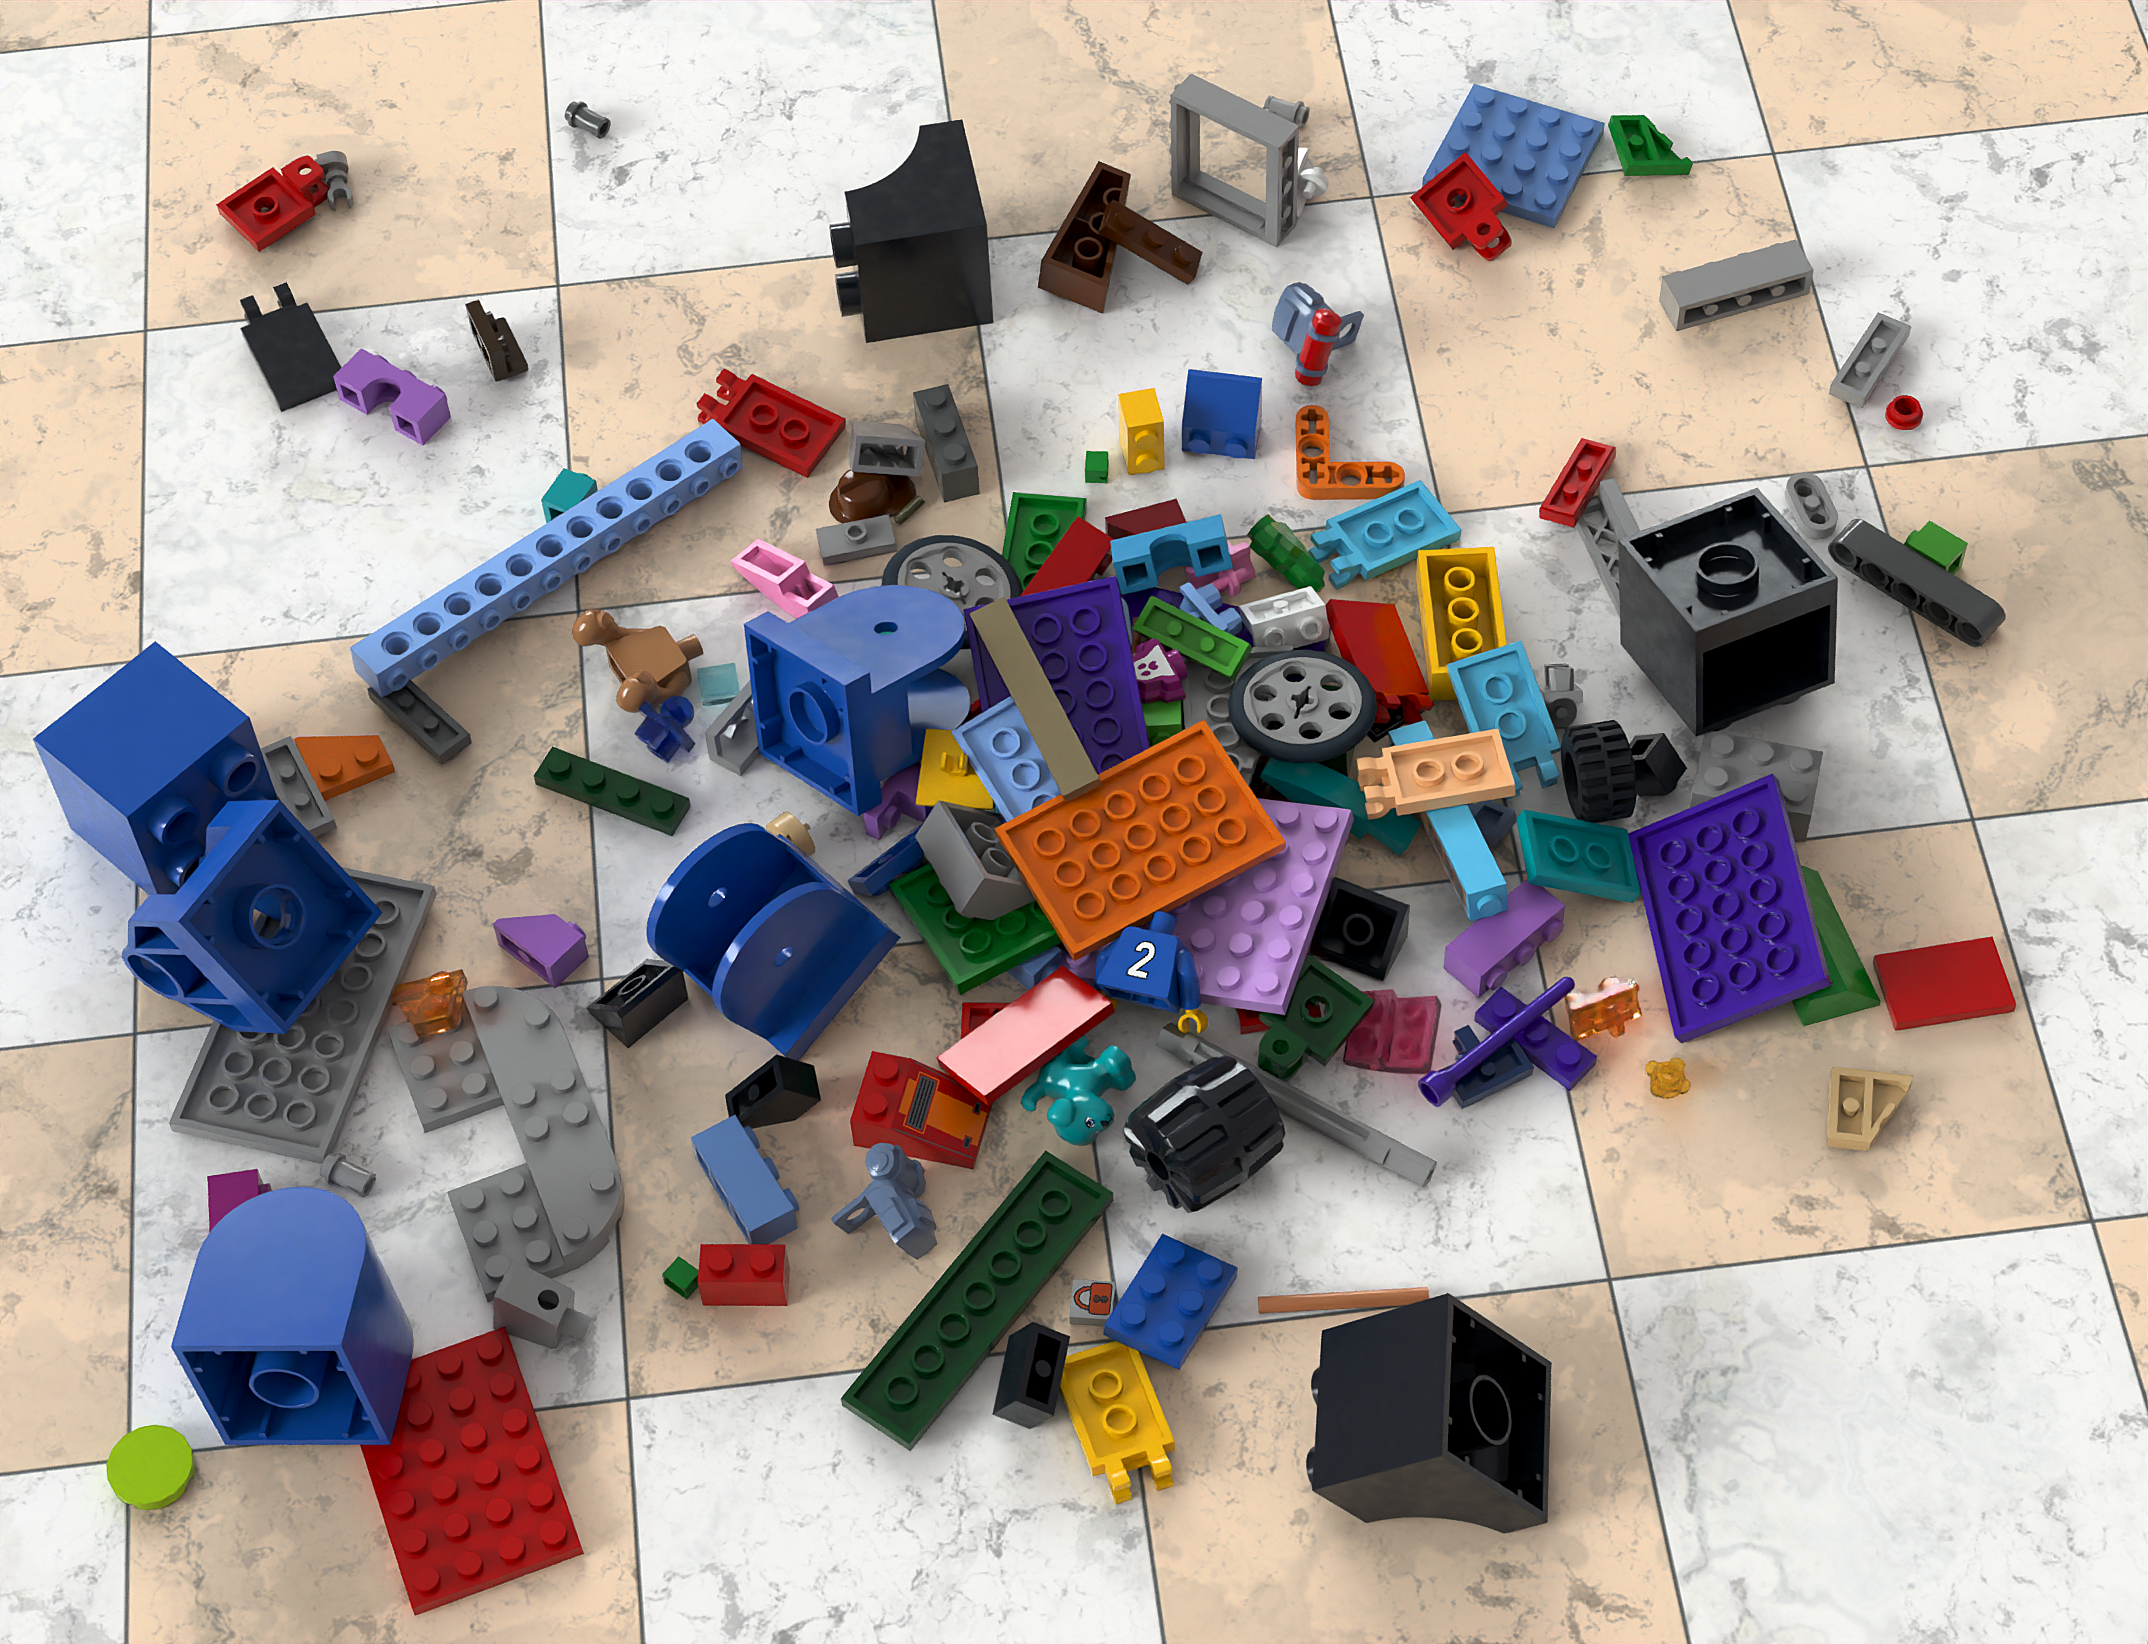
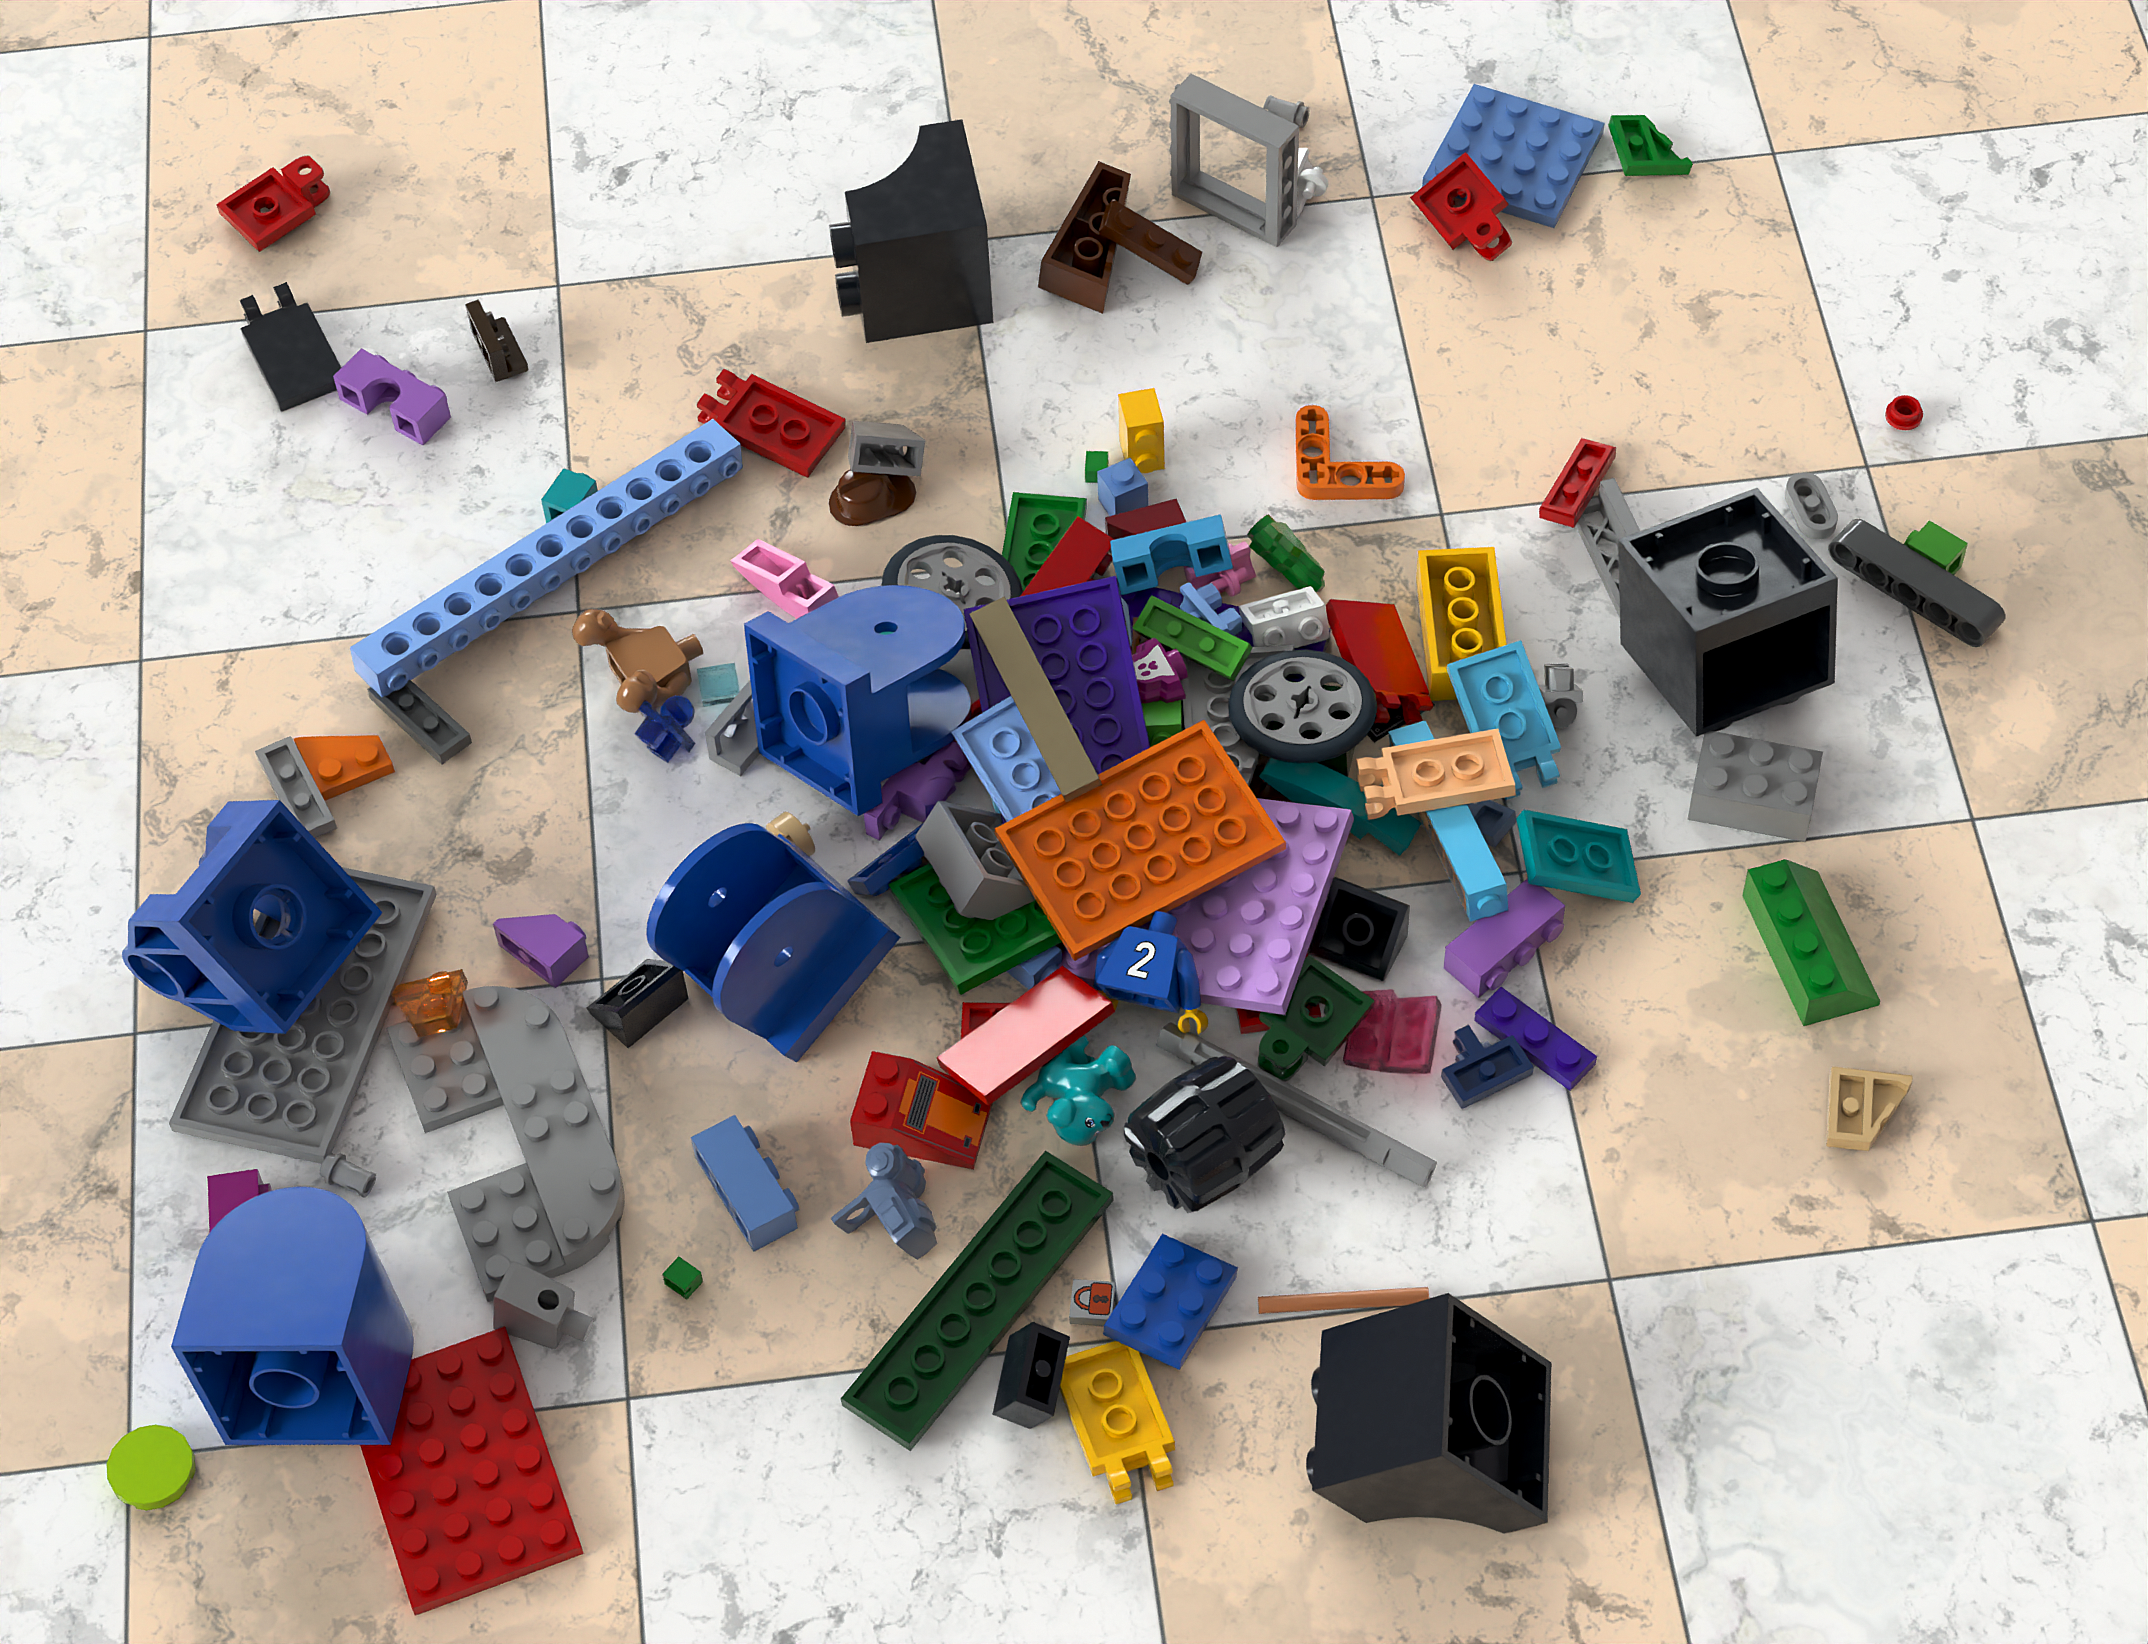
(151, 767): blue piece -> none
(335, 170): light grey piece -> none
(580, 116): dark grey pin -> none
(612, 791): dark green plate -> none
(743, 1274): red brick -> none
(774, 1093): black slope -> none
(856, 539): light grey plate -> none
(911, 511): olive leg -> none
(946, 443): dark grey brick -> none
(948, 774): yellow piece -> none
(1122, 488): none -> medium blue brick
(1222, 414): blue slope -> none
(1311, 330): sand blue piece -> none
(1384, 534): medium azure tile -> none
(1438, 1085): dark purple piece -> none
(1598, 771): black tyre -> none
(1603, 1010): clear orange hips -> none
(1655, 764): black brick -> none
(1664, 1087): clear yellow plate -> none
(1728, 909): dark purple plate -> none
(1736, 285): light grey brick -> none
(1870, 360): light grey plate -> none
(1944, 983): red tile -> none

